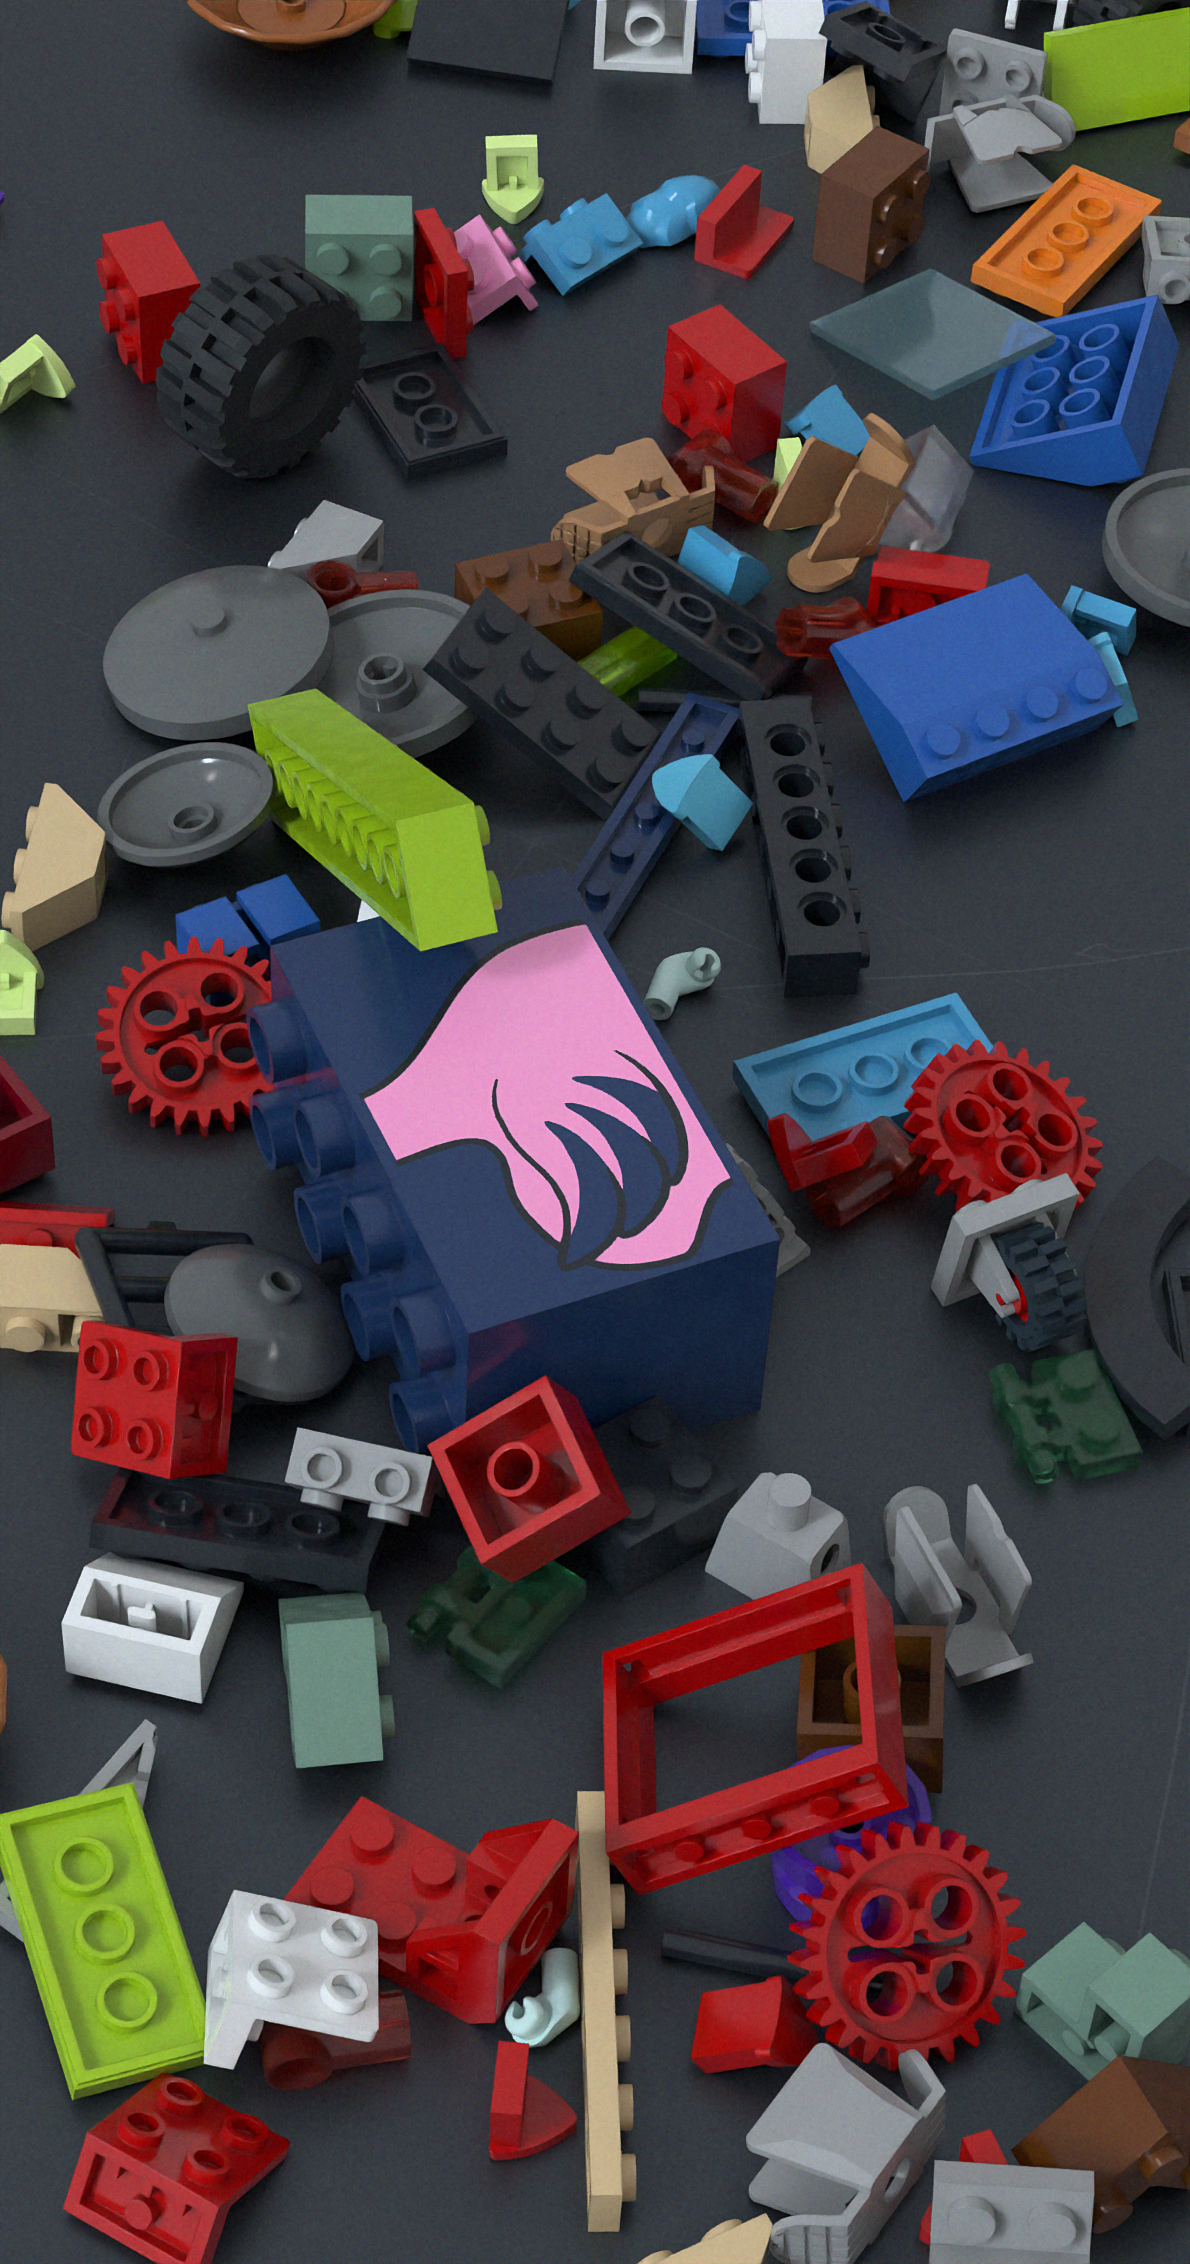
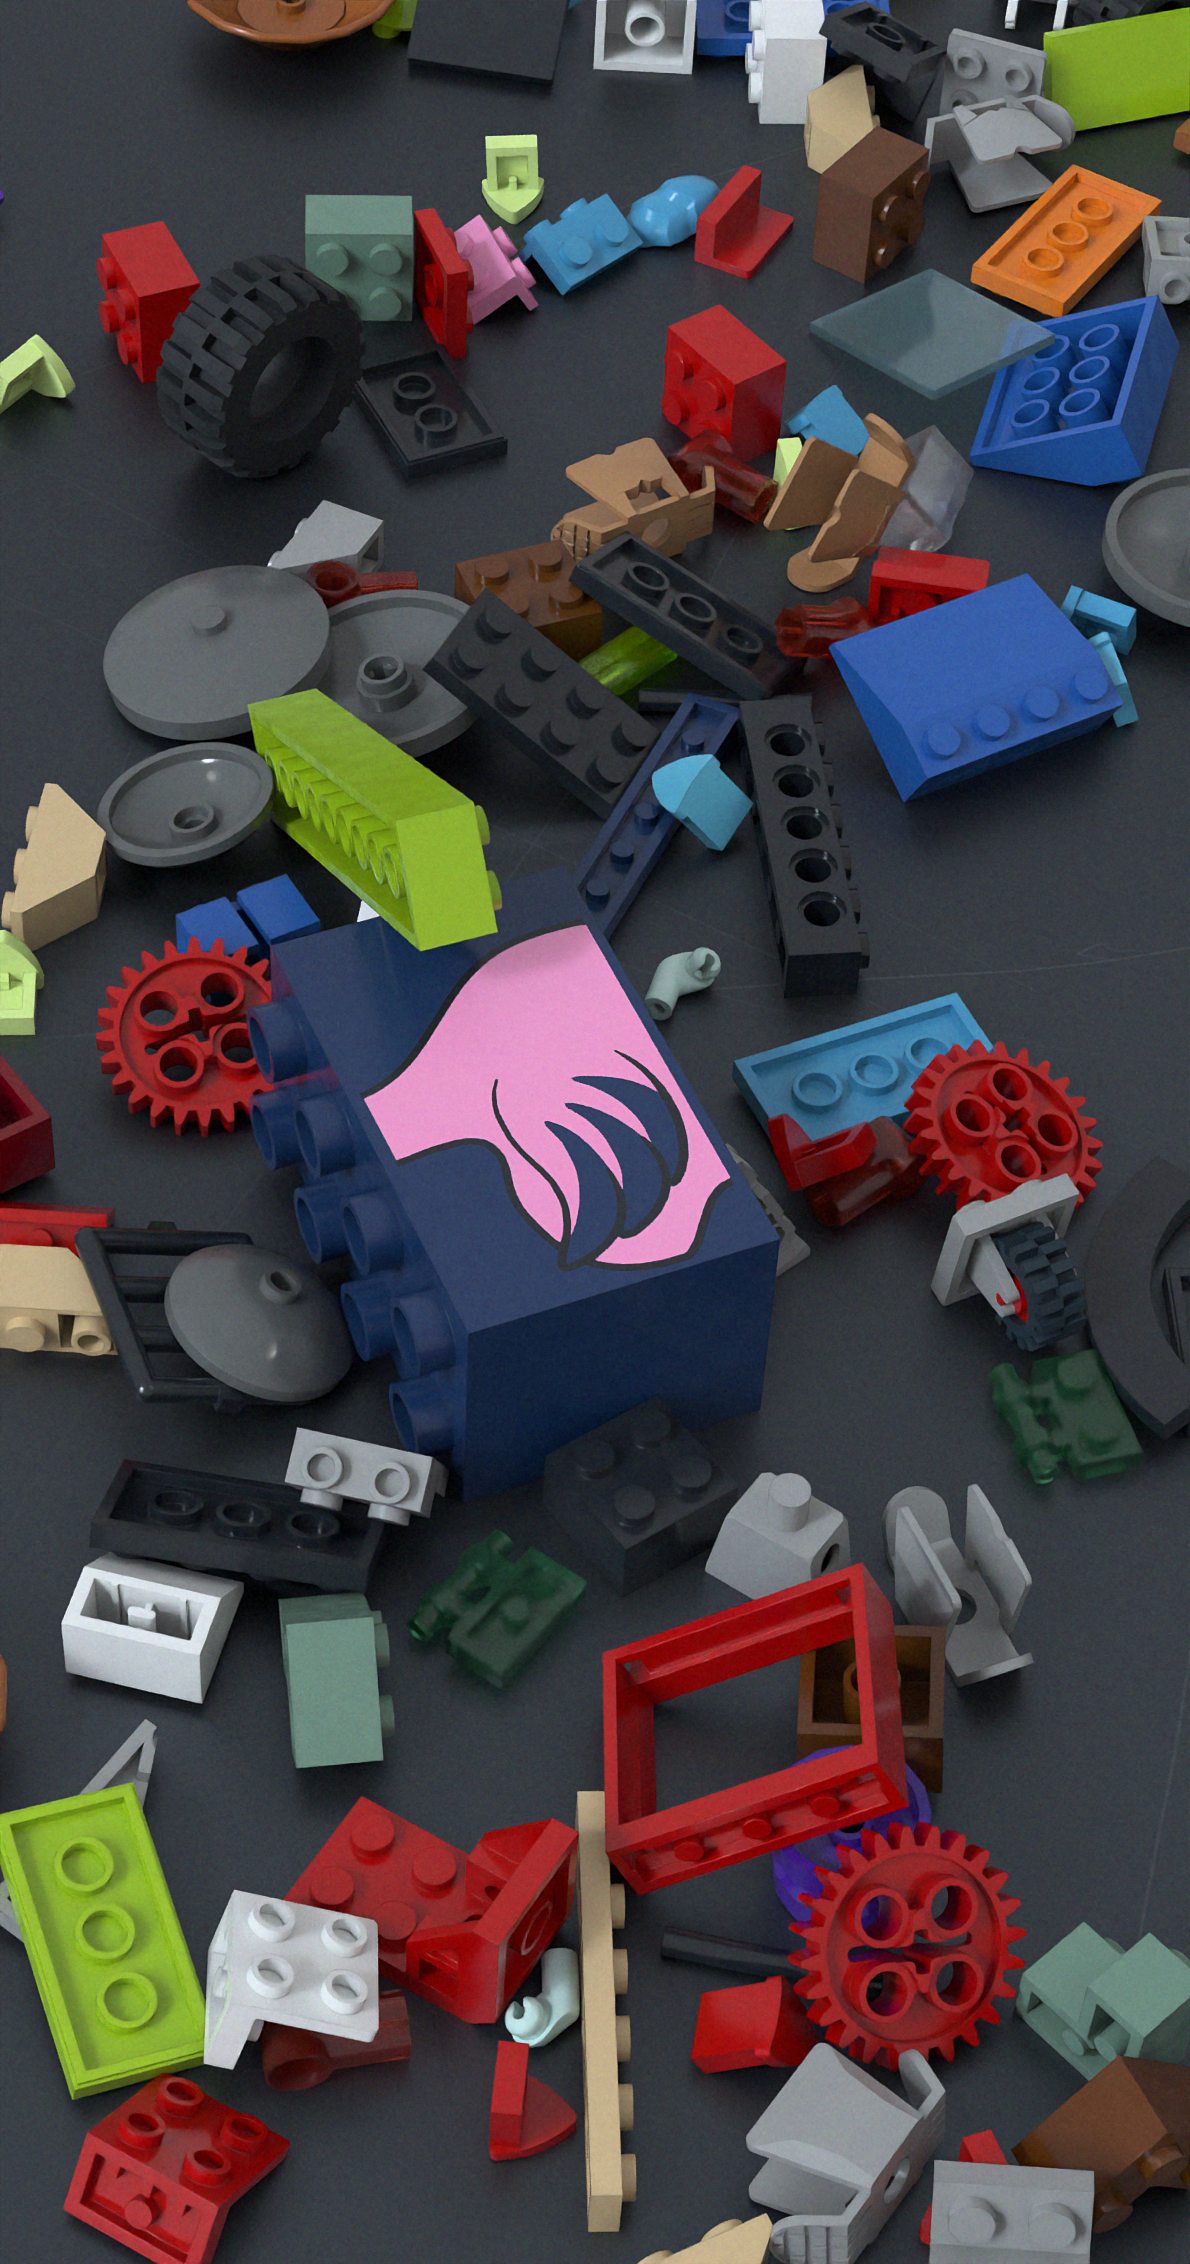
(154, 1400): red bracket -> none
(529, 1479): red brick -> none
(723, 565): dark azure tile -> none

